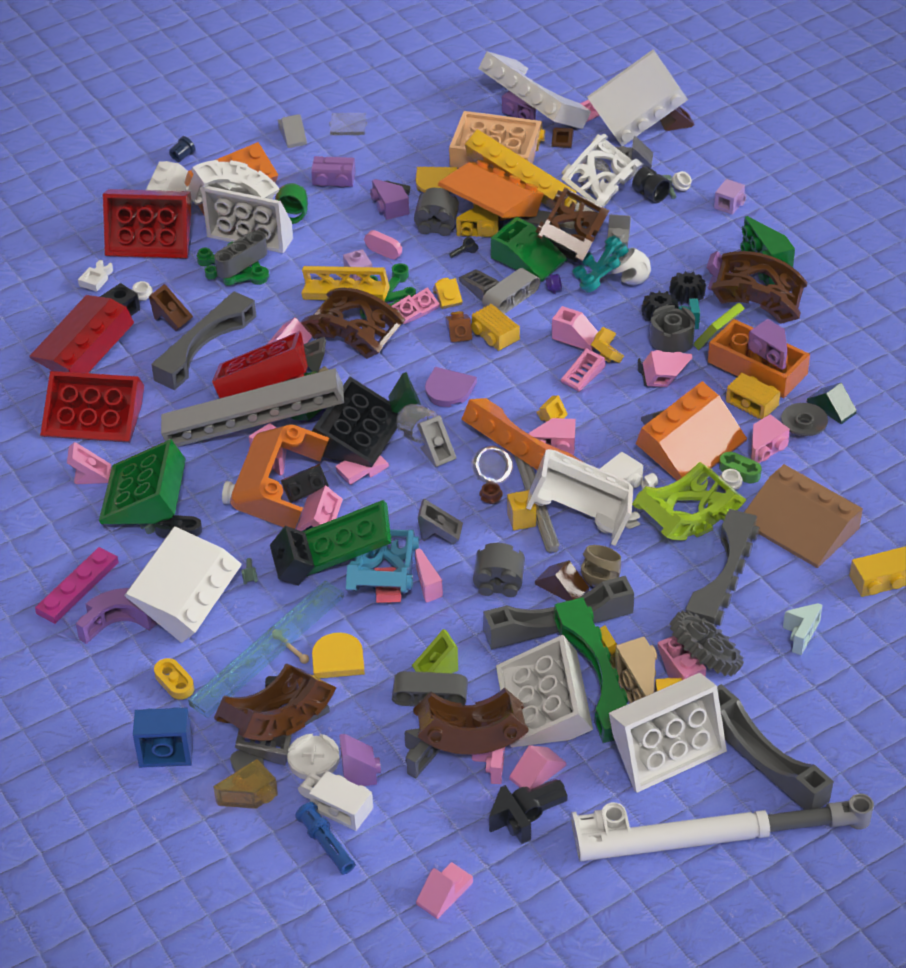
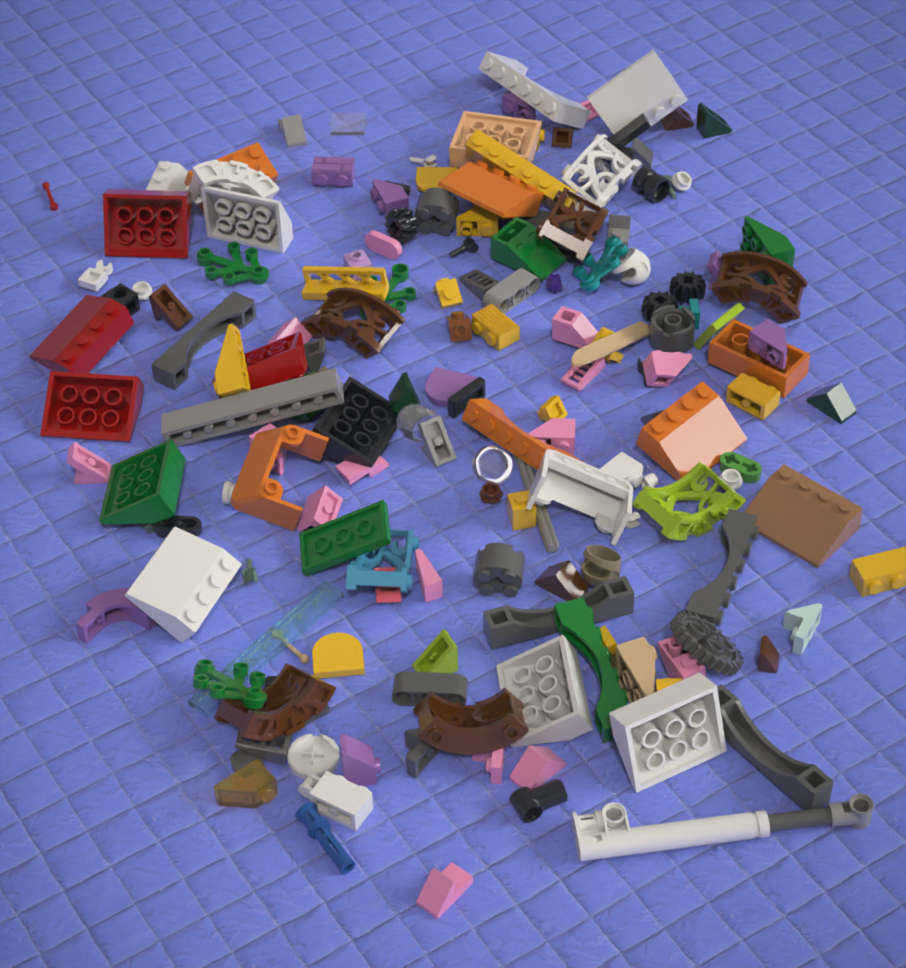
(53, 206): none -> red hinge
(76, 585): dark pink plate -> none
(163, 737): blue brick -> none
(178, 682): yellow plate -> none
(182, 149): dark blue bush -> none
(231, 368): none -> yellow slope
(240, 254): dark grey beam -> none
(252, 697): none -> green plant
(291, 555): black brick -> none
(293, 200): green helmet -> none
(304, 483): black hips -> none
(401, 224): none -> black gear
(417, 305): bright pink slope -> none
(427, 162): none -> white hand
(435, 520): flat silver slope -> none
(458, 401): none -> black tile
(508, 813): black slope -> none
(610, 344): none -> tan piece
(629, 132): none -> black tile
(710, 123): none -> dark green slope
(729, 196): lavender brick -> none
(768, 438): bright pink slope -> none
(768, 656): none -> reddish brown slope
(804, 419): dark grey dish -> none

